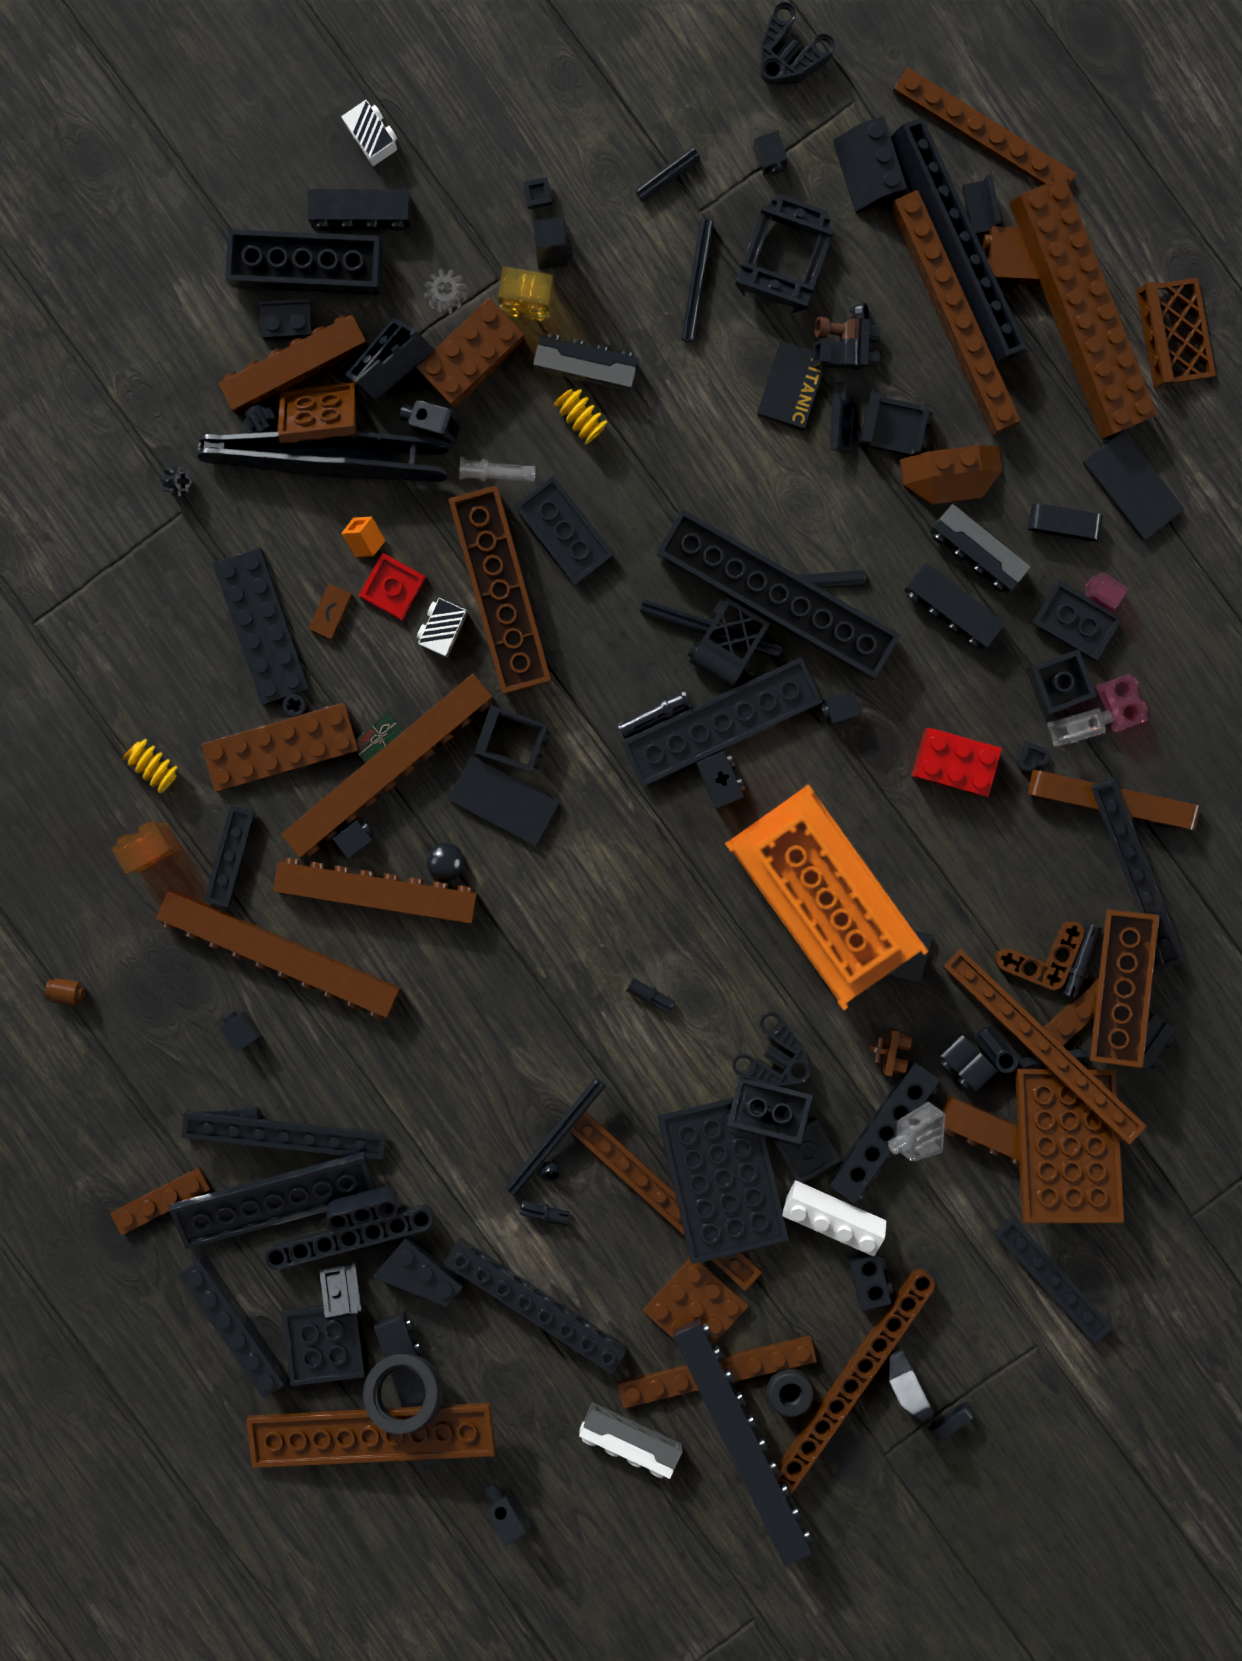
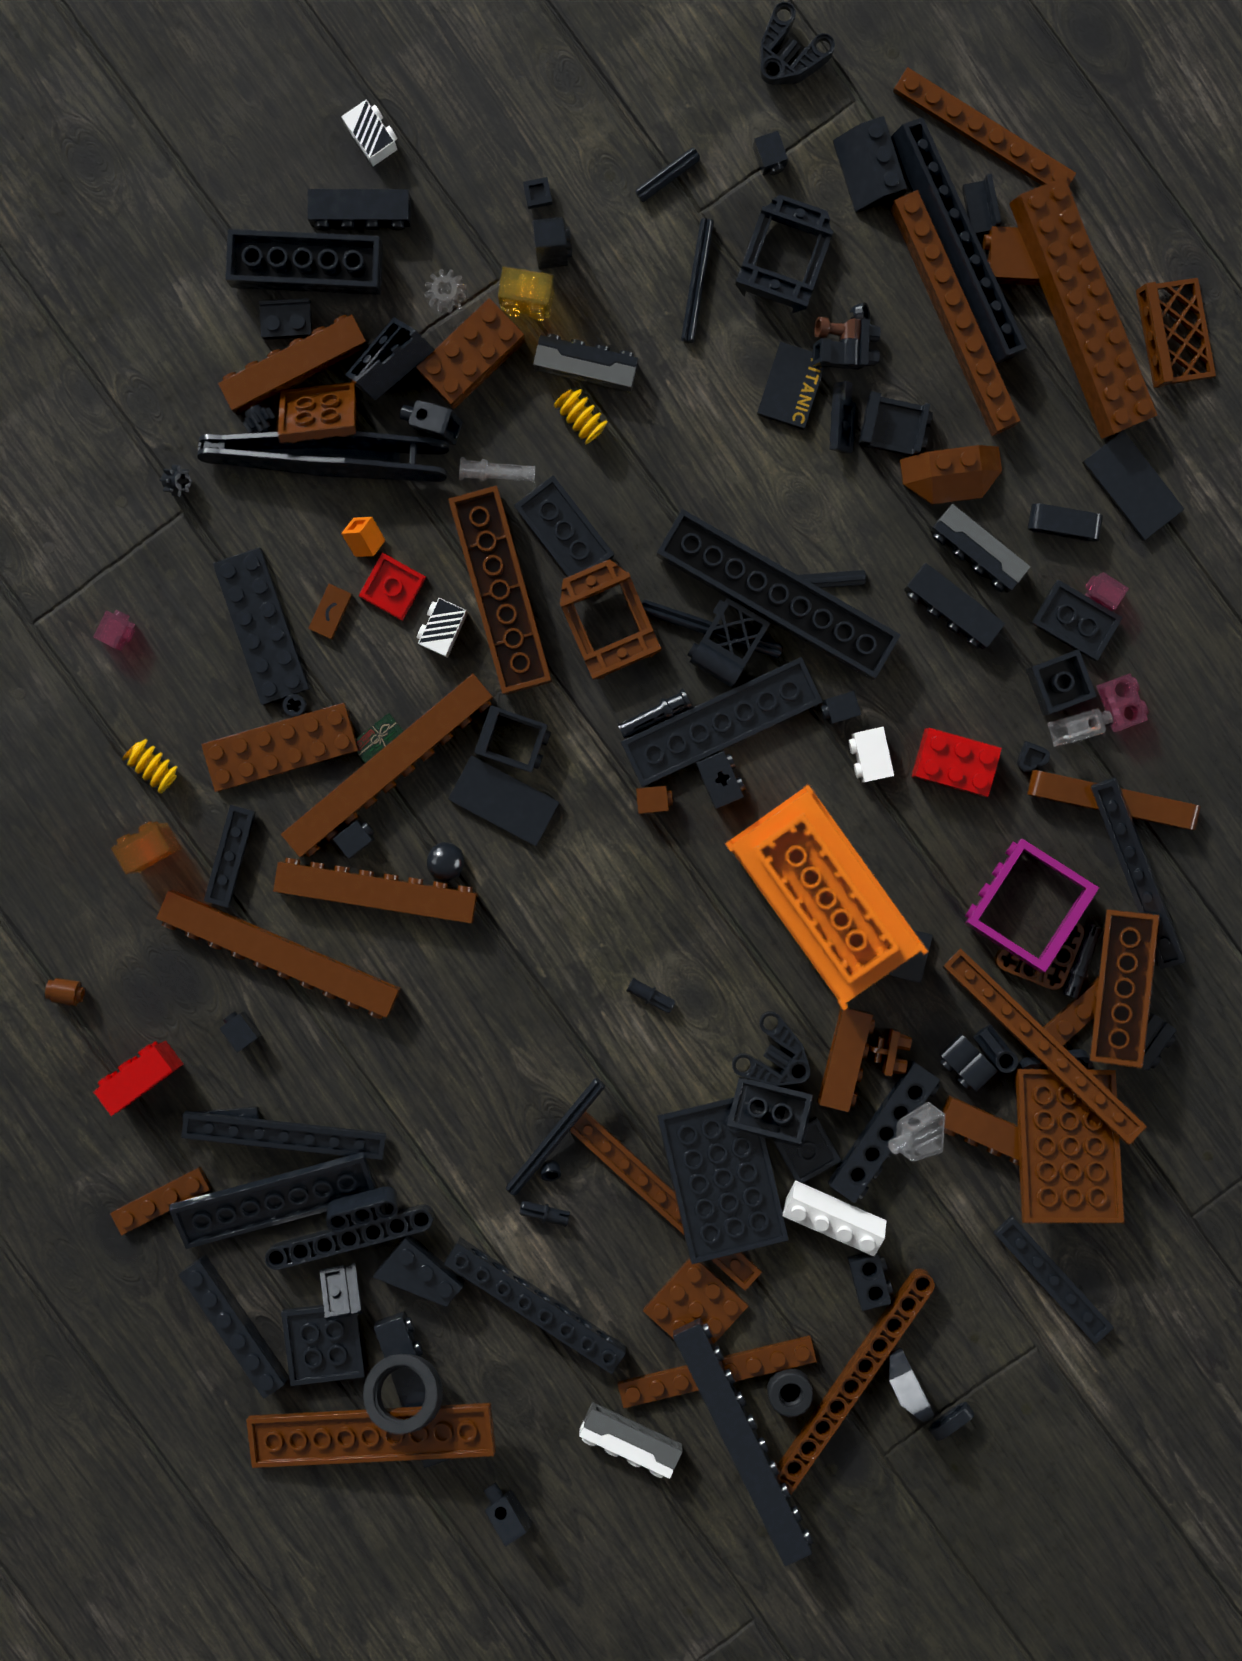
(115, 629): none -> clear pink brick
(137, 1076): none -> red brick
(620, 653): none -> reddish brown wedge
(653, 799): none -> reddish brown brick
(845, 1059): none -> reddish brown brick
(871, 754): none -> white brick
(988, 891): none -> magenta window

